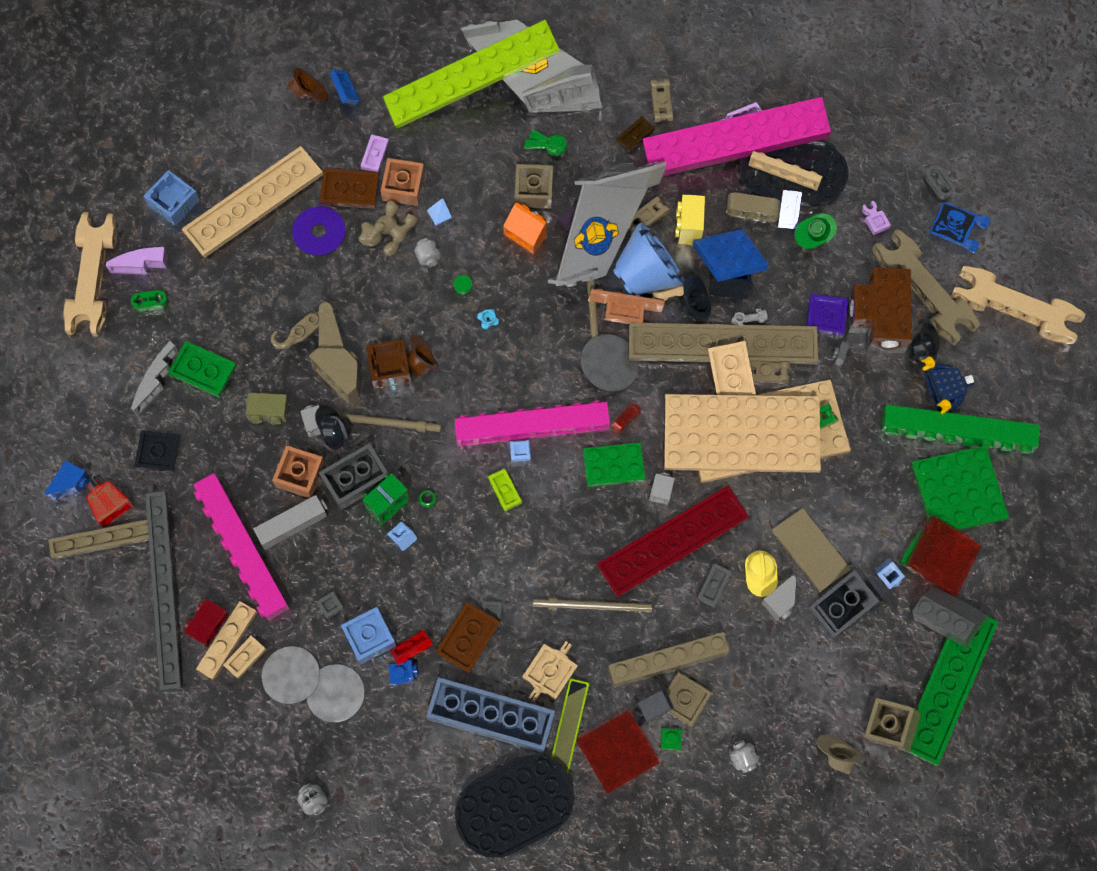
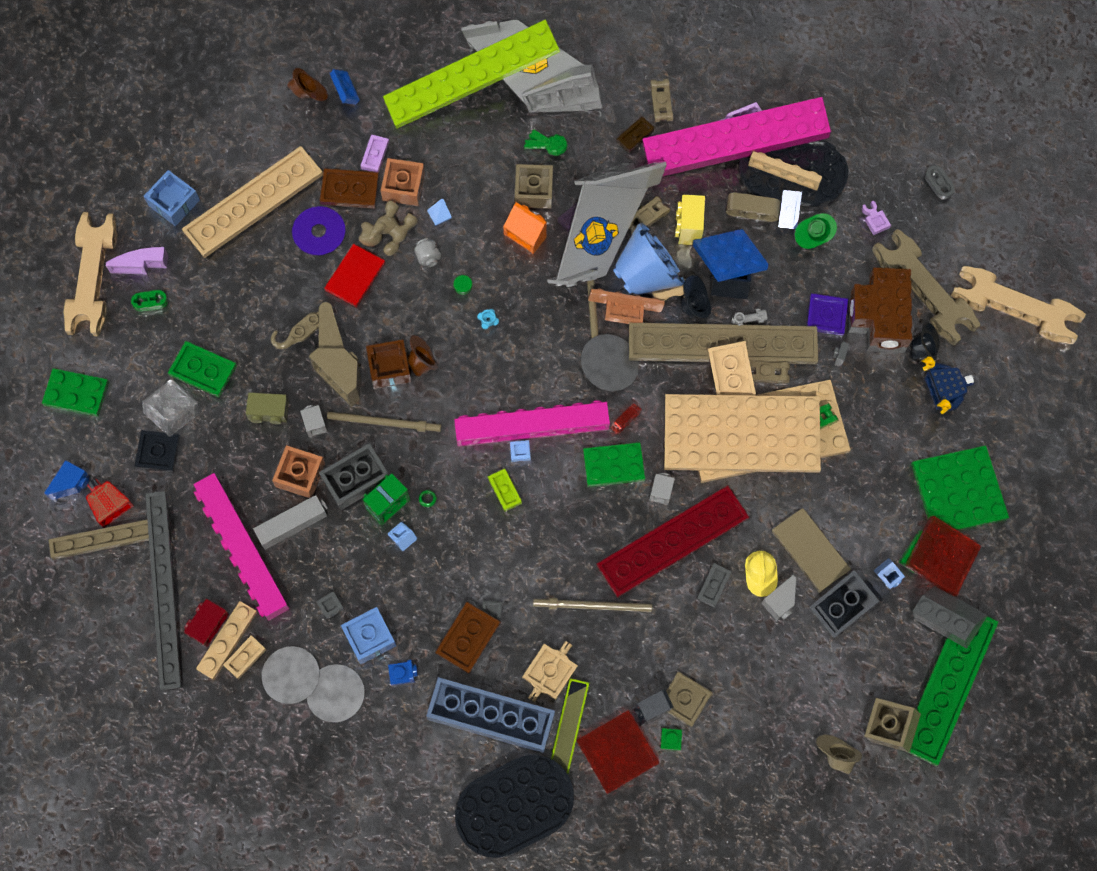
(75, 392): none -> green plate
(150, 384): light grey slope -> none
(170, 407): none -> clear brick
(312, 799): light grey head -> none
(332, 427): black piece -> none
(354, 275): none -> red tile
(411, 647): red plate -> none
(668, 660): dark tan brick -> none
(744, 756): light grey head -> none
(956, 225): flag -> none
(960, 428): green brick -> none

